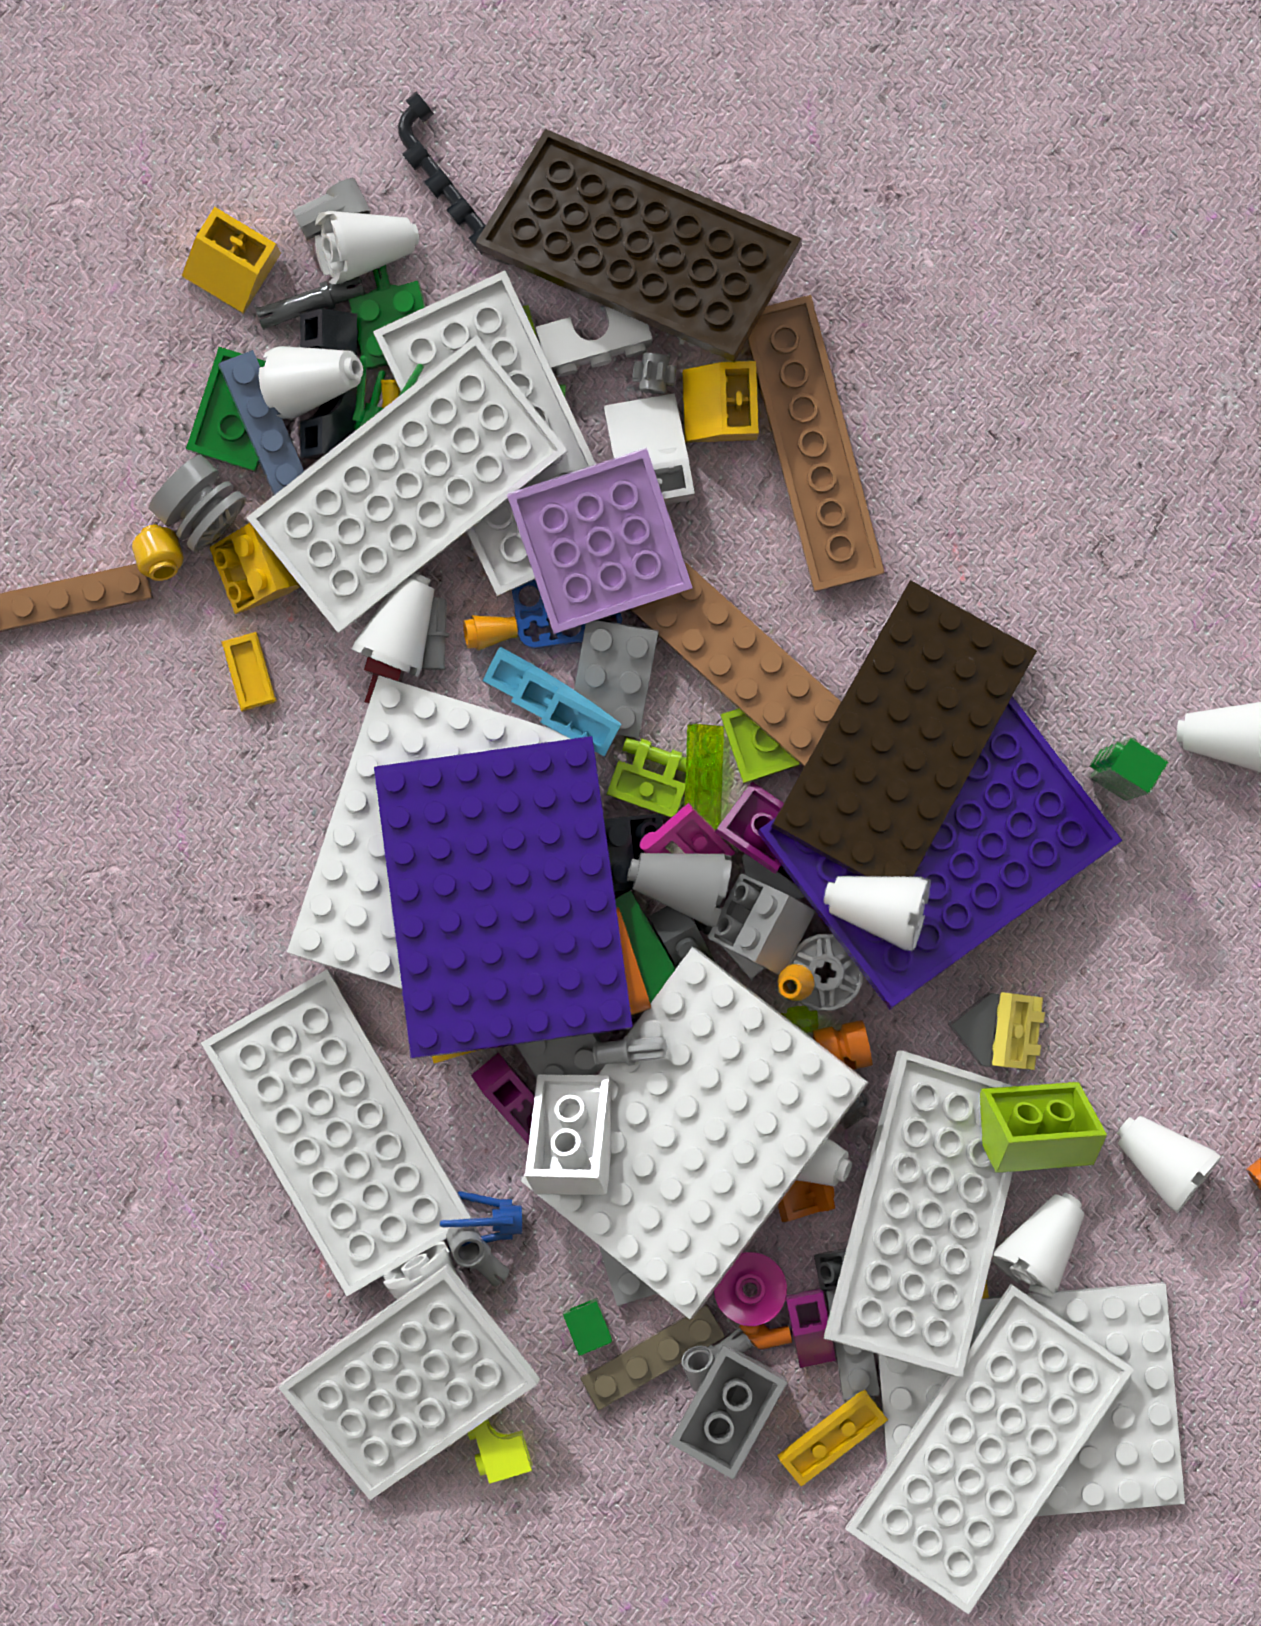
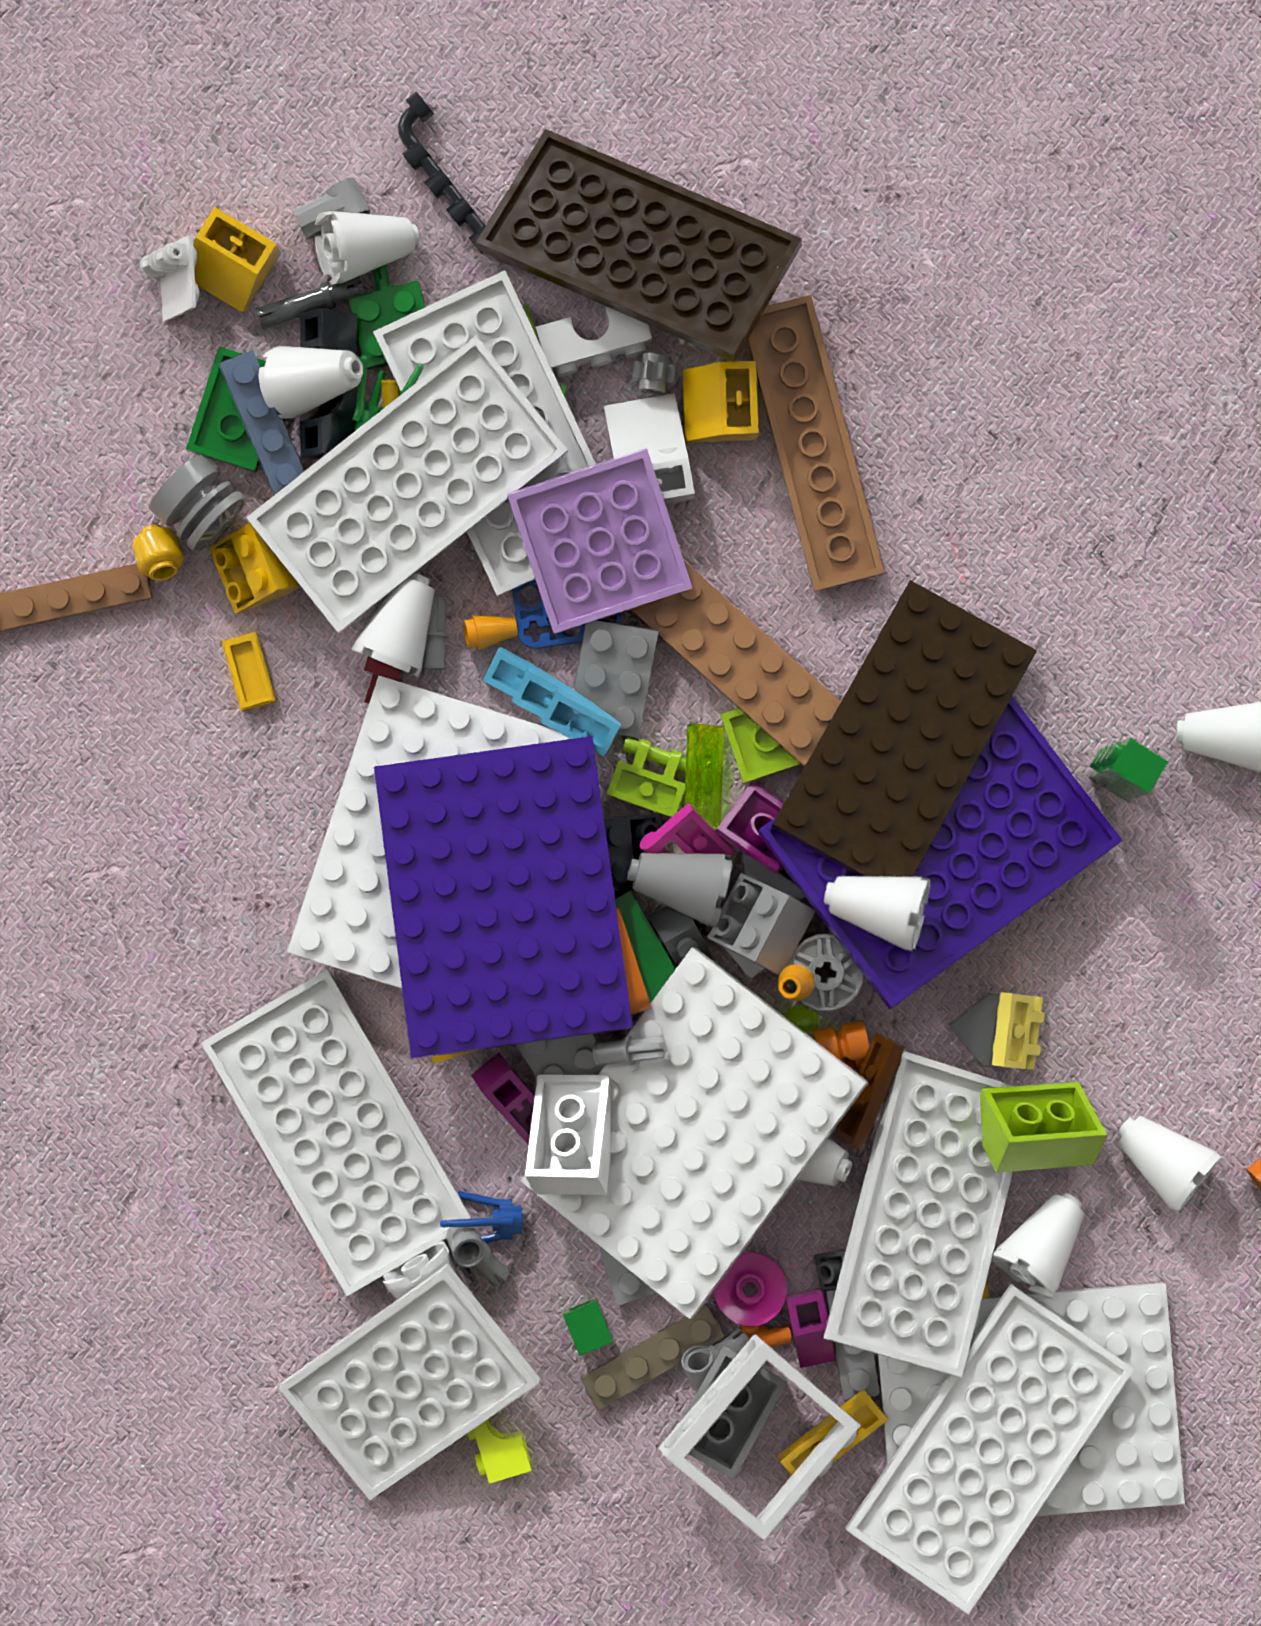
(176, 271): none -> white hinge
(718, 1398): none -> white window
(806, 1199): orange bracket -> none
(877, 1069): none -> reddish brown plate

